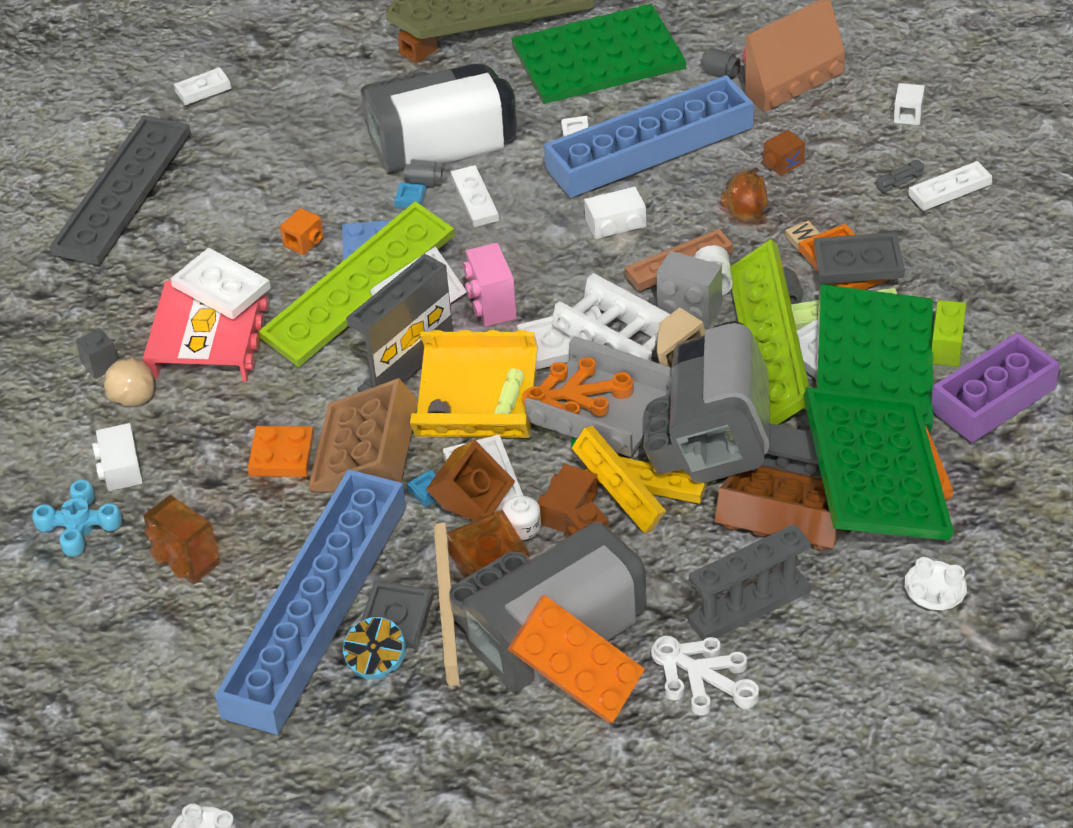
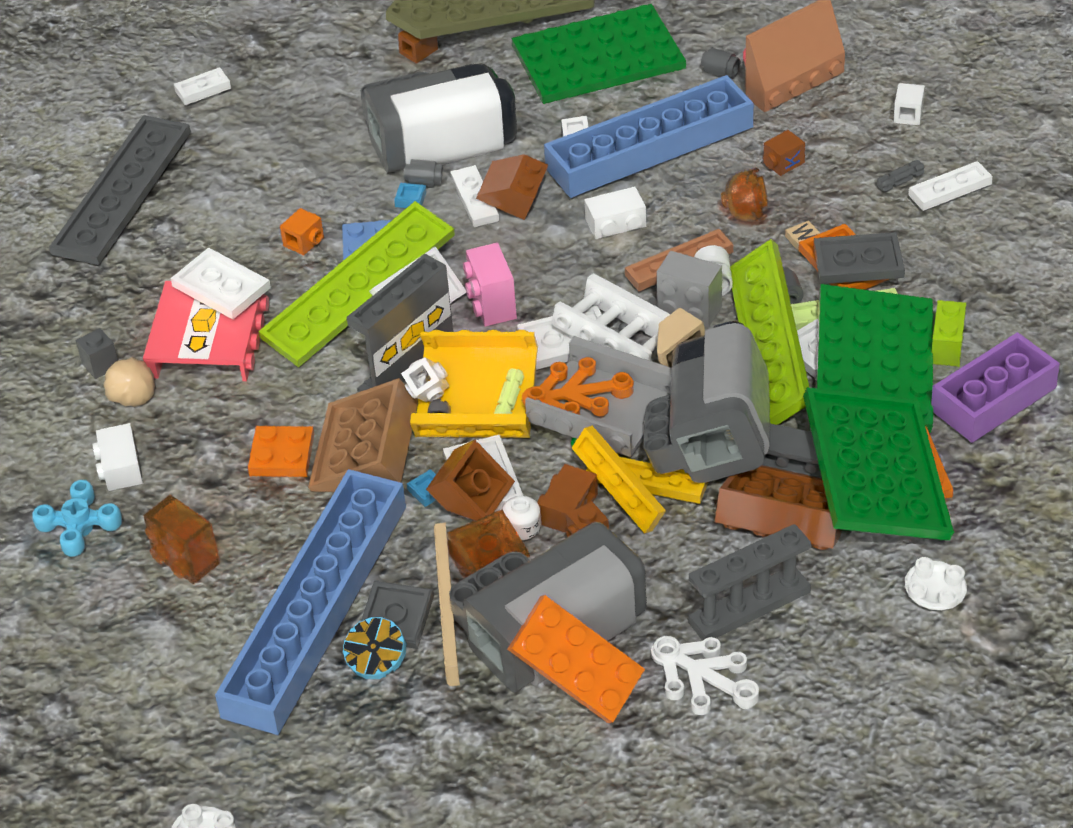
(418, 376): none -> white brick
(512, 184): none -> dark orange slope

